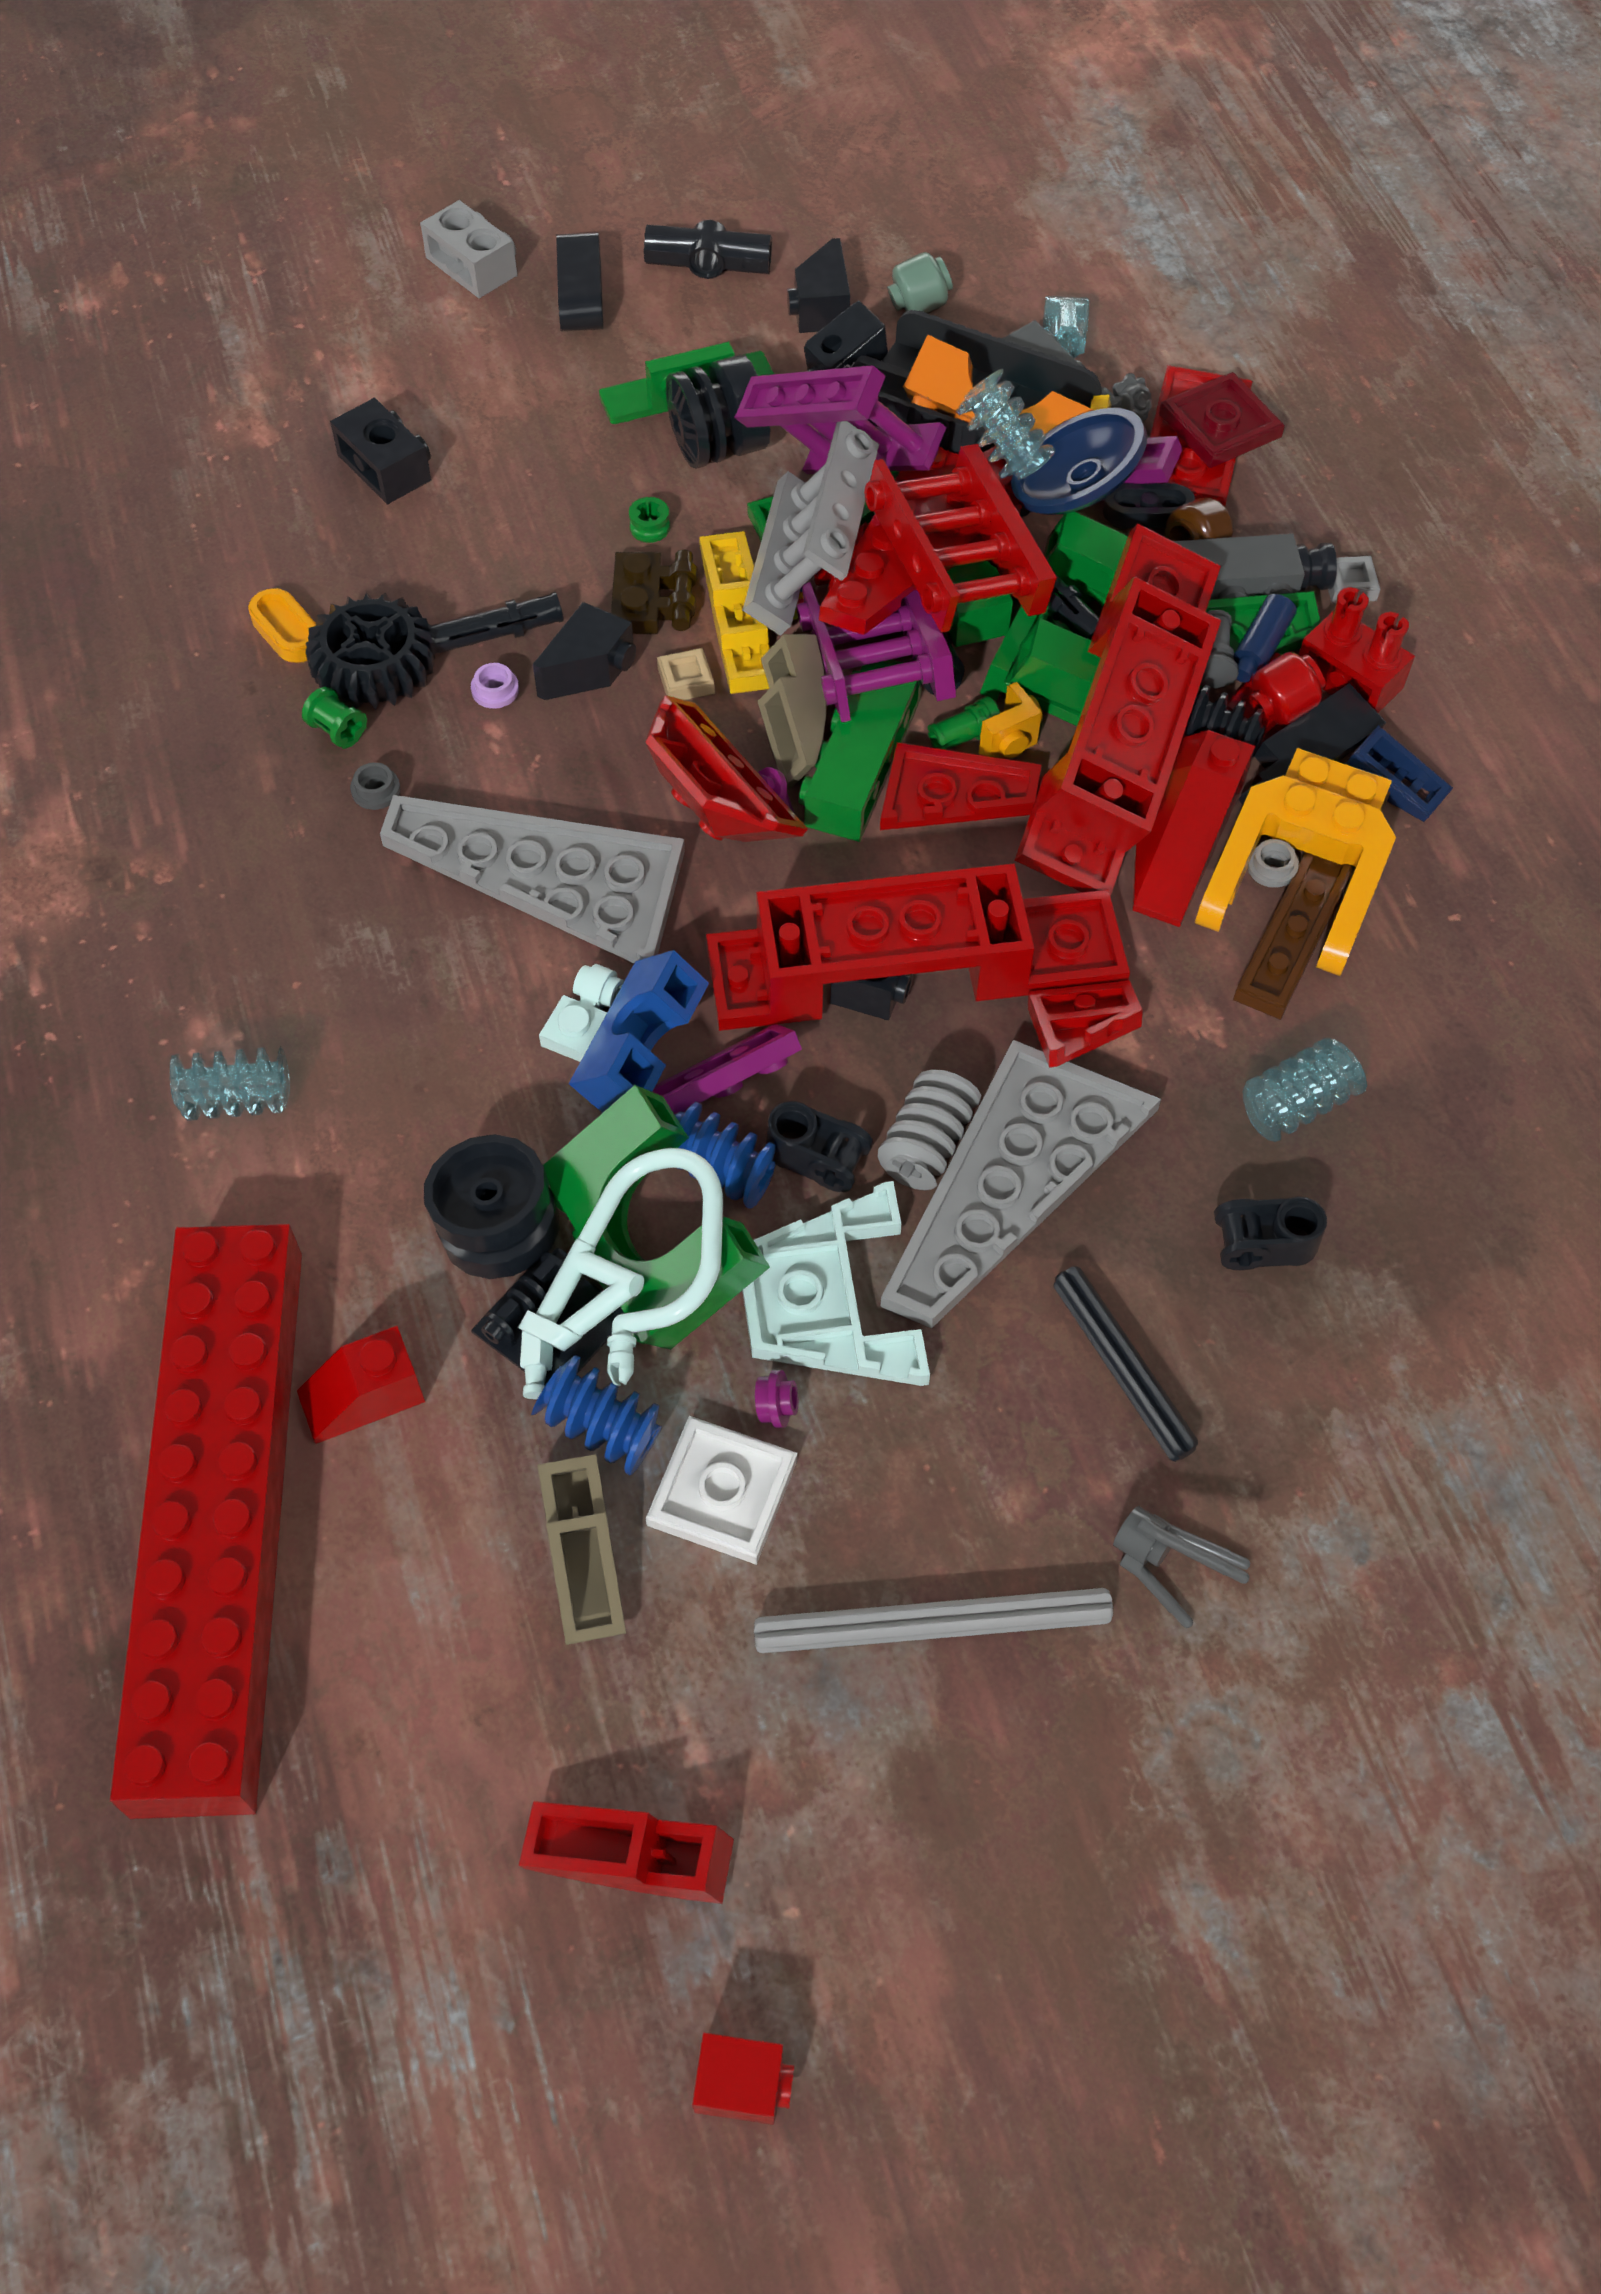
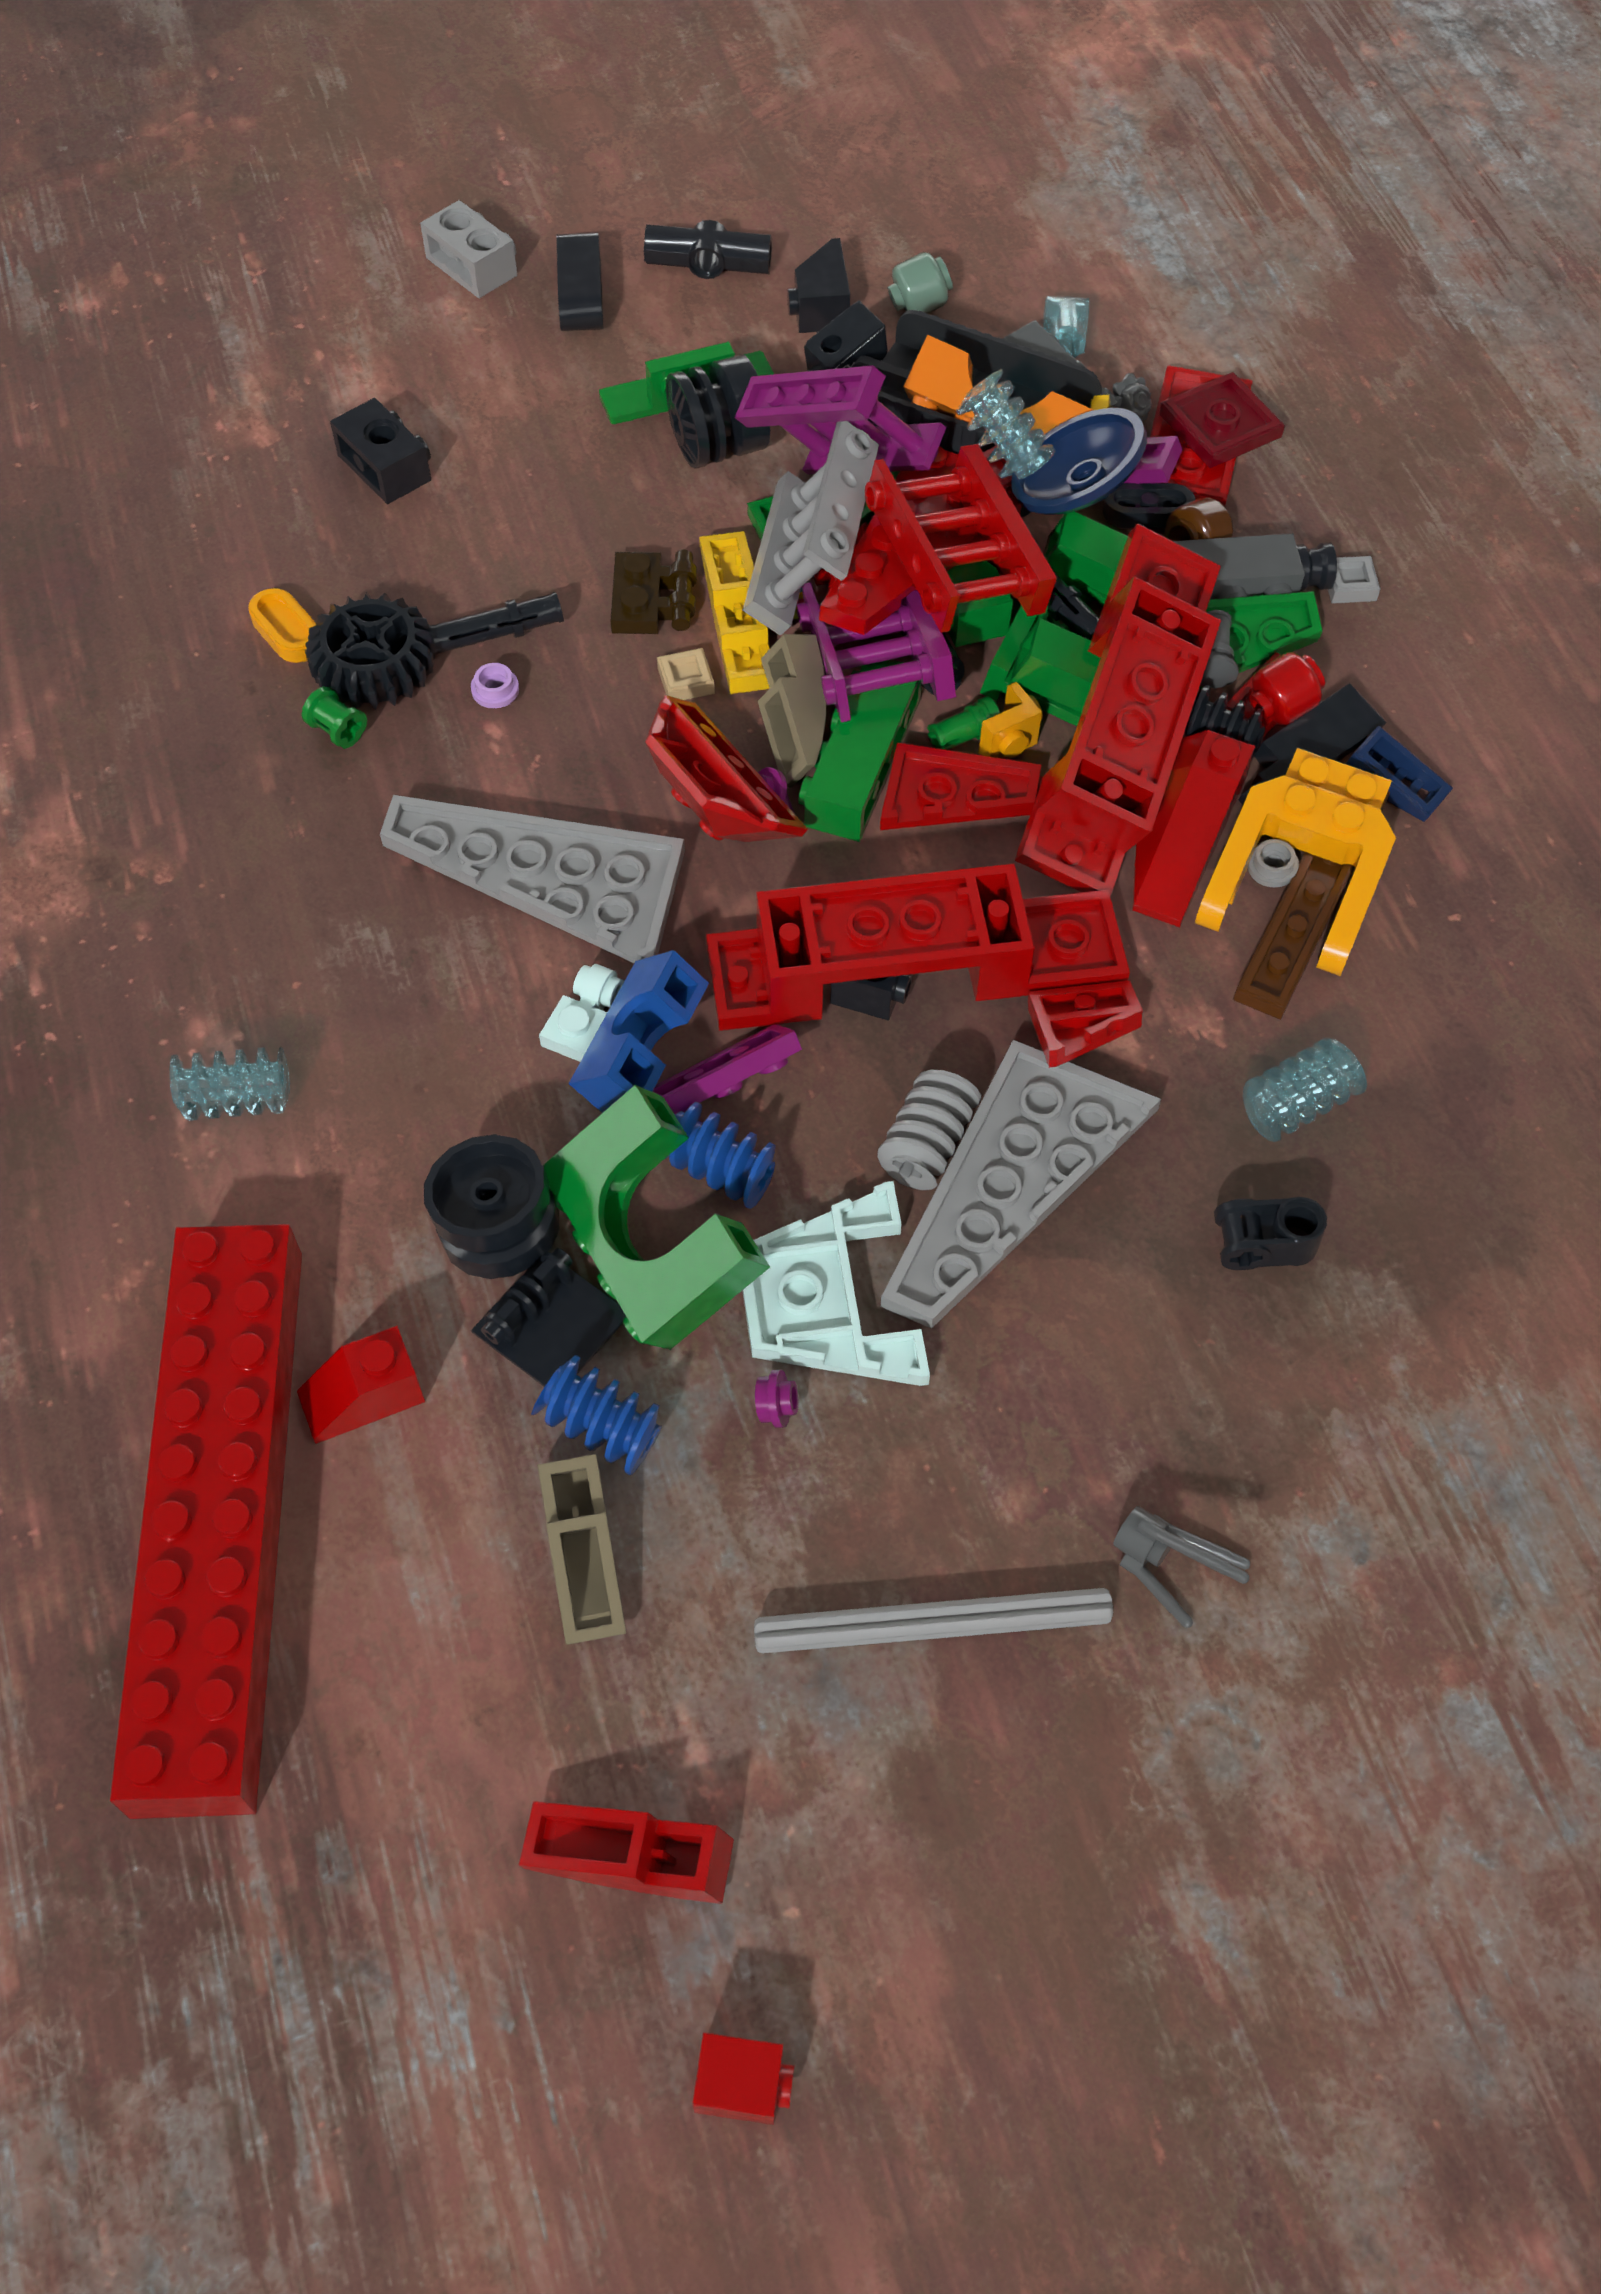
(374, 786): dark grey plate -> none
(540, 1329): light aqua piece -> none
(585, 654): black slope -> none
(650, 530): green bush -> none
(722, 1489): white tile -> none
(820, 1148): black piece -> none
(1125, 1364): black axle -> none
(1264, 635): dark blue cylinder -> none
(1359, 655): red brick -> none

